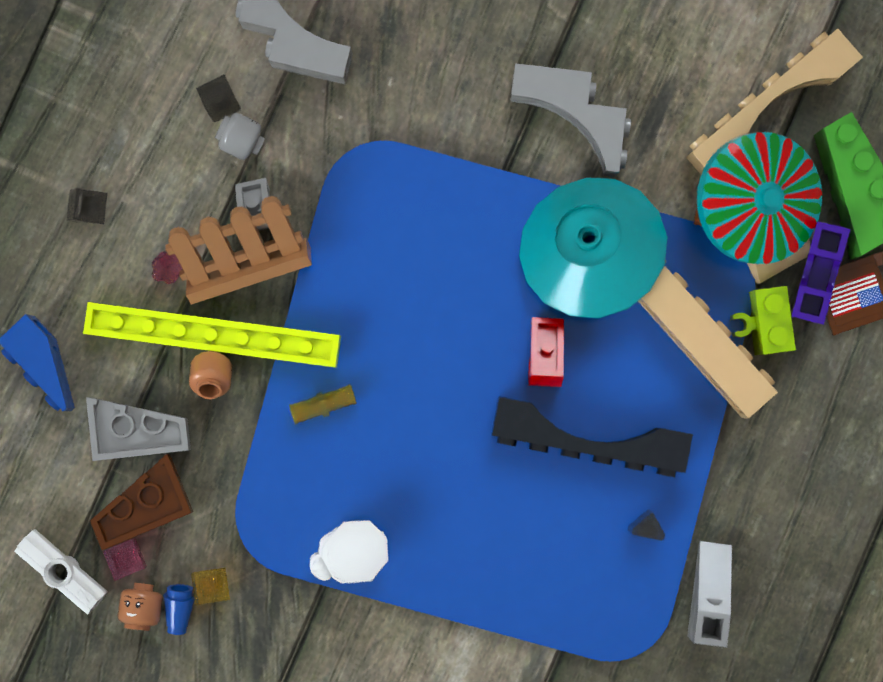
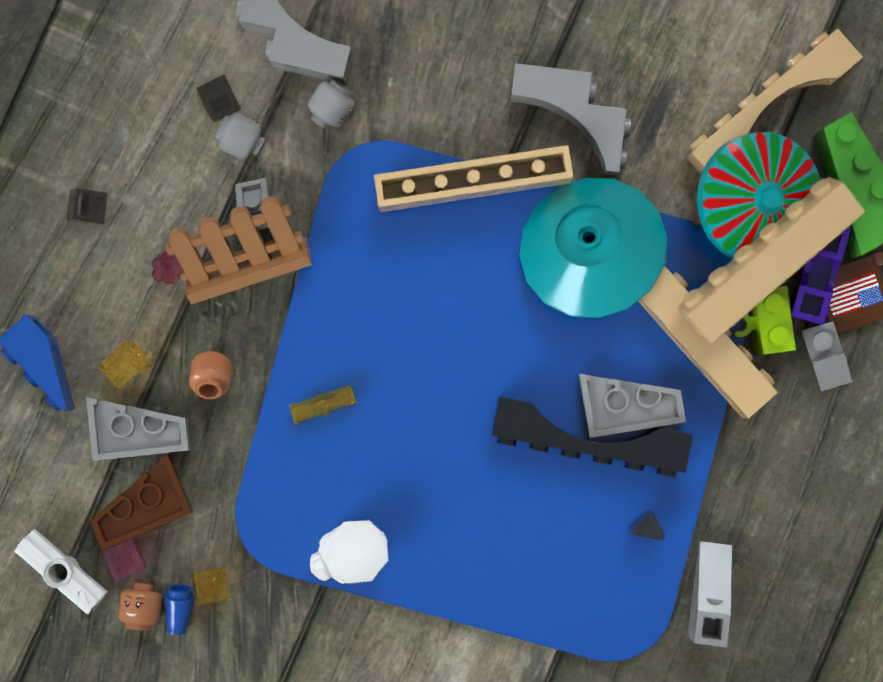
(125, 363): none -> clear yellow panel
(212, 334): neon yellow plate -> none
(331, 104): none -> light grey head
(473, 178): none -> tan brick
(546, 352): plate -> none
(626, 406): none -> light grey wing
(770, 258): none -> tan brick
(827, 356): none -> light grey slope

